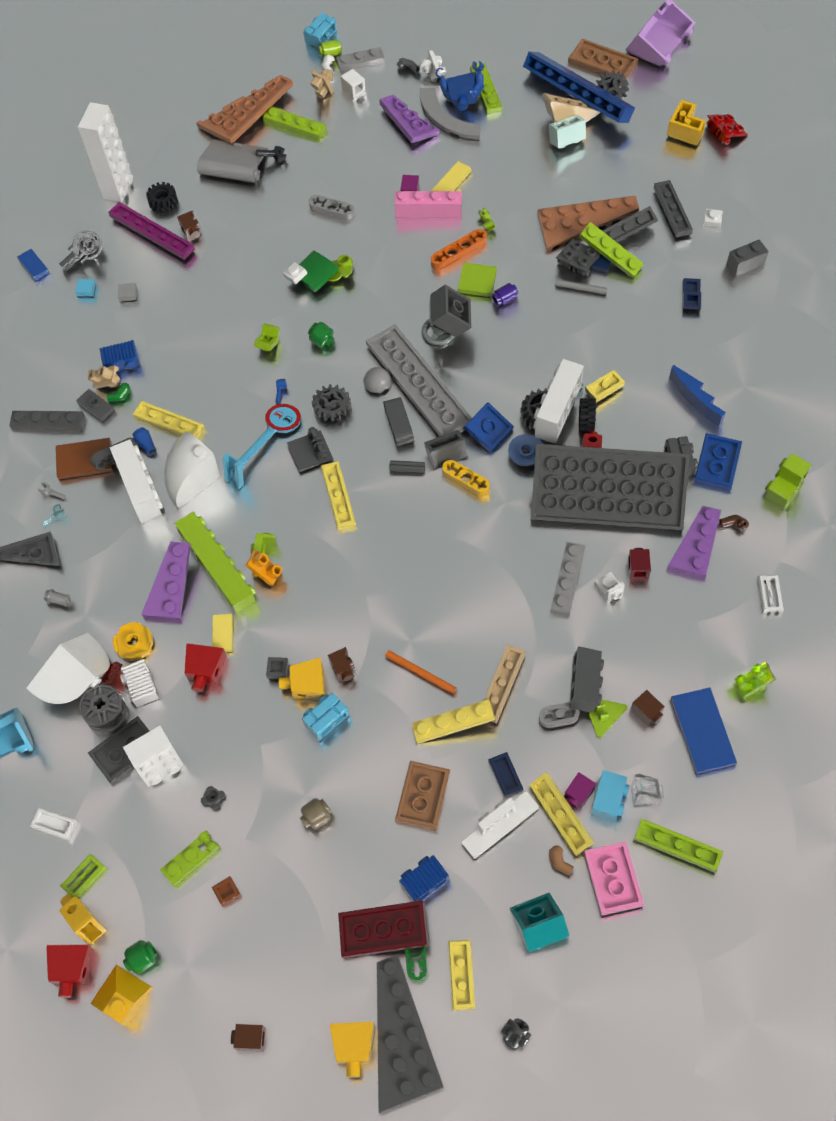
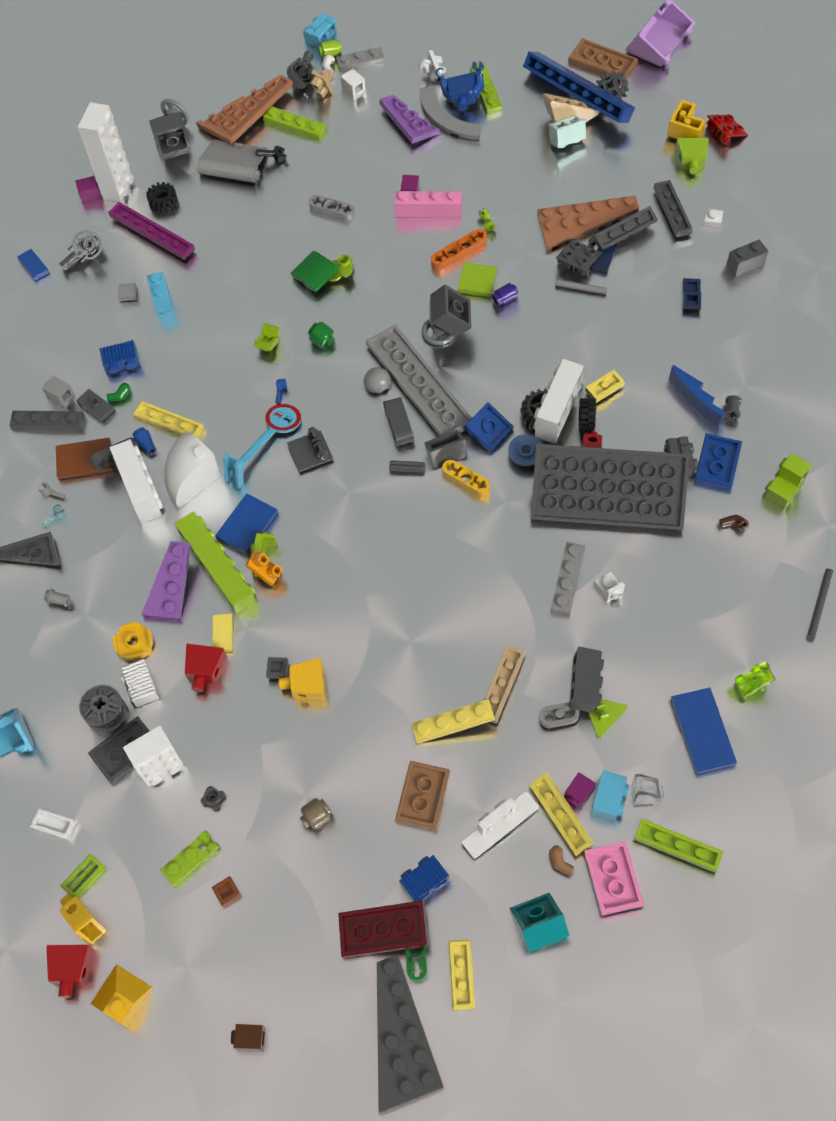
(58, 391): none -> light grey brick
(70, 671): white brick -> none
(85, 287): medium azure tile -> none
(88, 189): none -> magenta brick
(104, 377): tan hips -> none
(112, 672): clear red tile -> none
(140, 956): green head -> none
(159, 292): none -> medium azure brick
(170, 129): none -> dark grey piece
(189, 225): reddish brown brick -> none
(245, 521): none -> blue tile
(295, 273): white plate -> none
(300, 71): none -> dark grey pin
(325, 716): medium azure brick -> none
(331, 401): dark grey gear -> none
(338, 495): light yellow tile -> none
(341, 664): reddish brown brick -> none
(352, 1045): yellow torso -> none
(409, 63): dark grey arm -> none
(421, 672): orange bar -> none
(453, 178): light yellow tile -> none
(505, 775): dark blue tile -> none
(516, 1033): dark grey gear -> none
(611, 250): lime plate -> none
(639, 563): dark red brick -> none
(647, 708): reddish brown brick -> none
(691, 153): none -> lime torso
(696, 547): medium lavender wing -> none
(732, 407): none -> dark grey bush
(779, 608): white tile -> none
(820, 603): none -> dark grey bar

